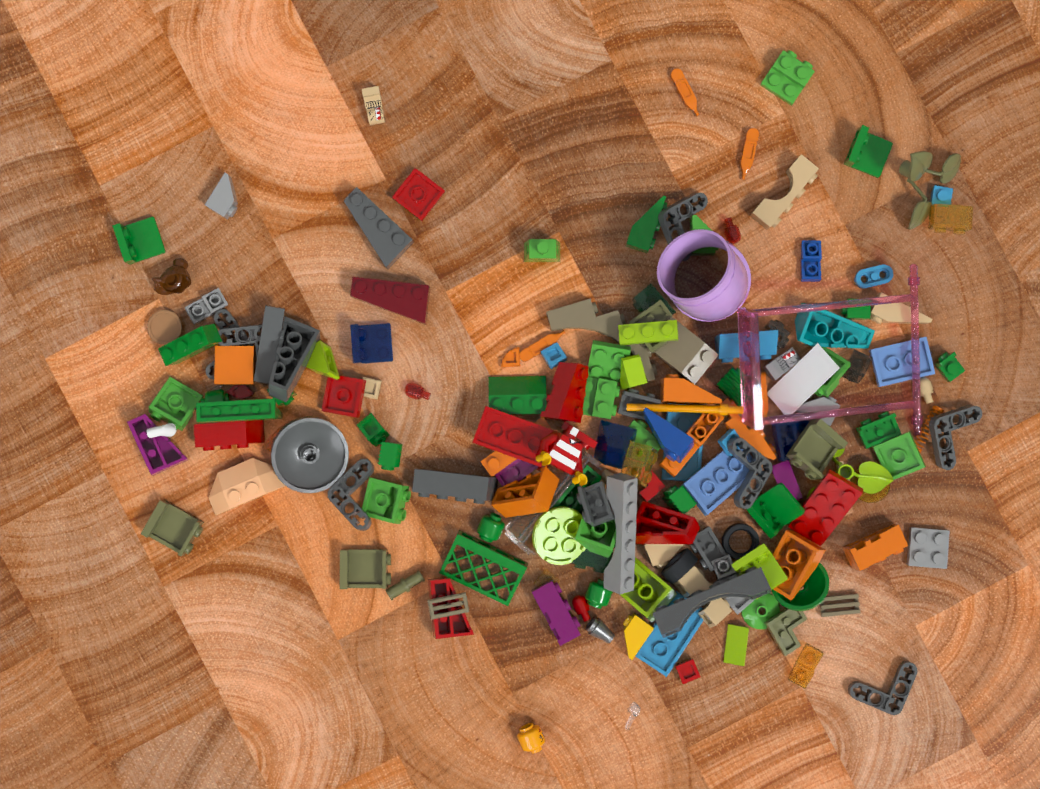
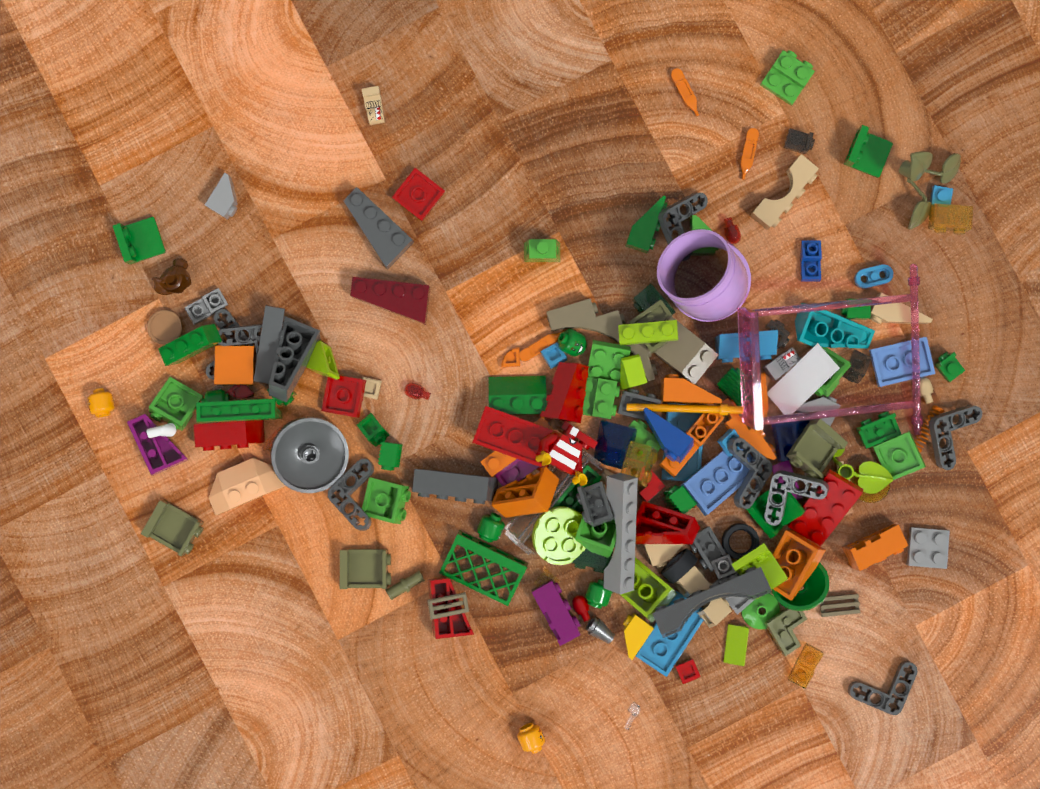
(100, 403): none -> light orange head
(371, 343): clear blue bracket -> none
(572, 342): none -> green head
(789, 486): none -> dark grey beam
(799, 141): none -> clear smoke bracket

